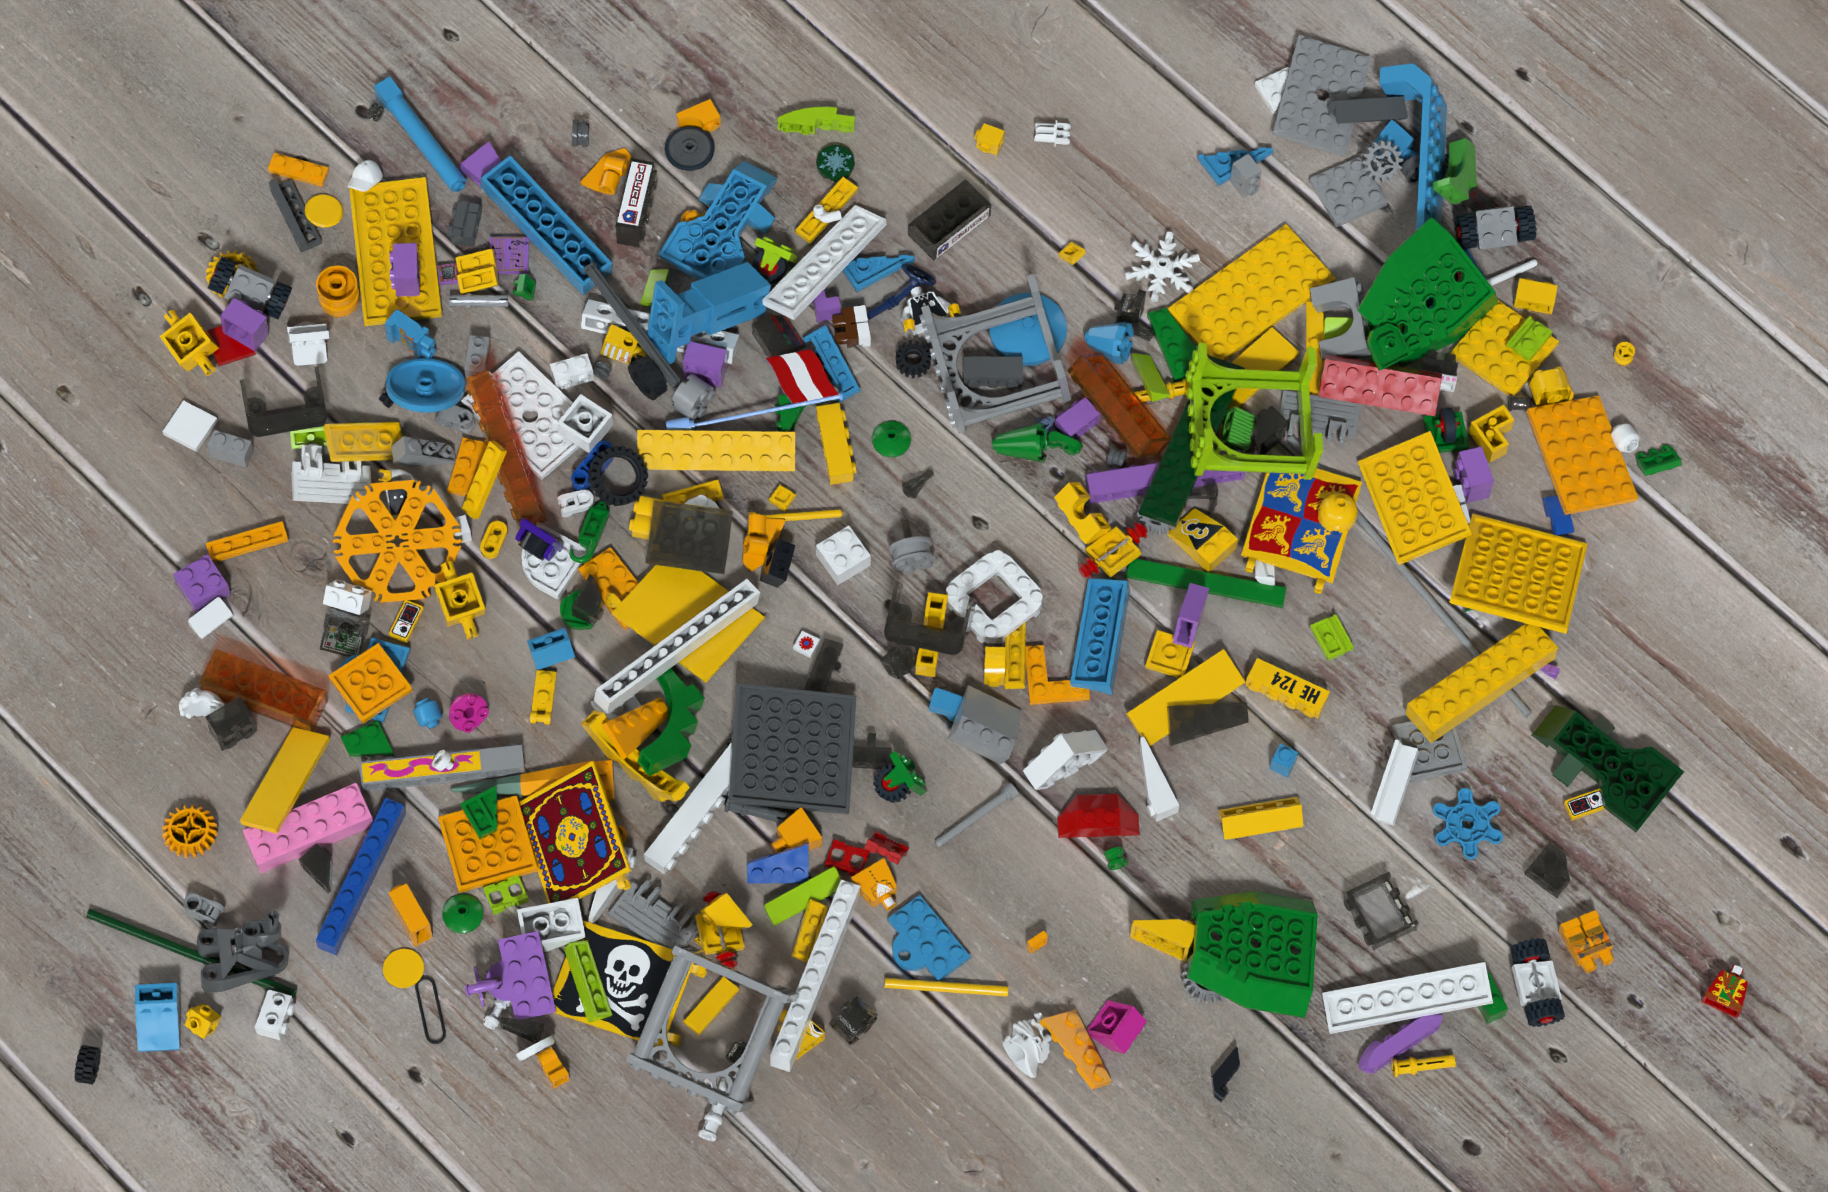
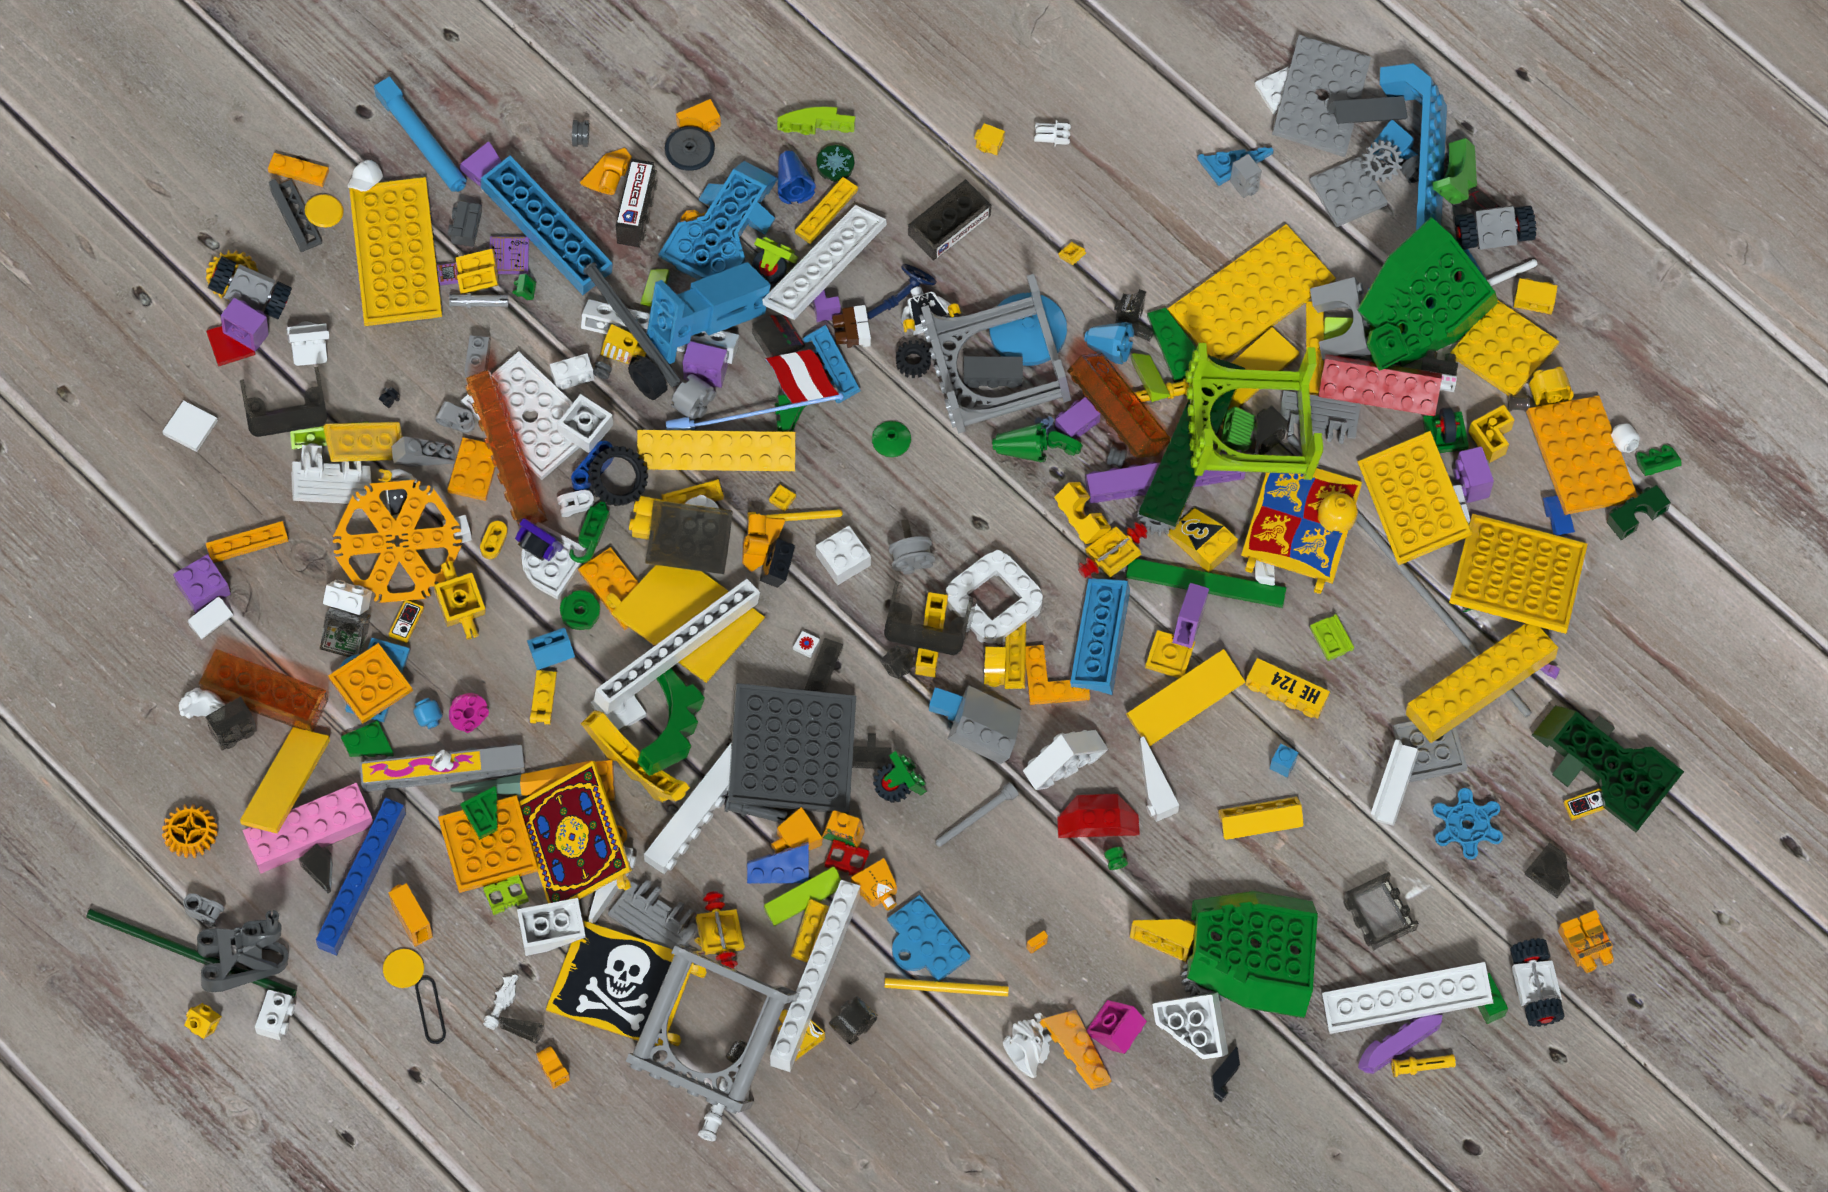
(87, 1064): black tyre -> none
(157, 1017): dark azure slope -> none
(189, 342): yellow brick -> none
(230, 448): light grey brick -> none
(338, 291): light orange wheel -> none
(375, 112): clear smoke bush -> none
(405, 269): medium lavender brick -> none
(410, 334): dark azure hips -> none
(425, 385): dark azure dish -> none
(462, 922): green dish -> none
(484, 479): yellow plate -> none
(522, 975): medium lavender plate -> none
(535, 1048): white tile -> none
(587, 981): lime slope -> none
(588, 603): clear smoke slope -> none
(635, 726): light orange wing -> none
(711, 1006): yellow tile -> none
(725, 913): yellow slope -> none
(794, 179): none -> blue cone
(824, 216): white arm -> none
(835, 444): yellow brick -> none
(844, 829): none -> light orange torso
(871, 270): dark azure wing -> none
(886, 846): red piece -> none
(913, 486): clear smoke cone -> none
(1162, 267): white piece -> none
(1194, 1023): none -> white brick
(1200, 720): clear smoke wing -> none
(1211, 492): clear smoke plant -> none
(1529, 339): lime plate -> none
(1622, 349): yellow wheel -> none
(1650, 501): none -> dark green arch
(1727, 992): torso -> none

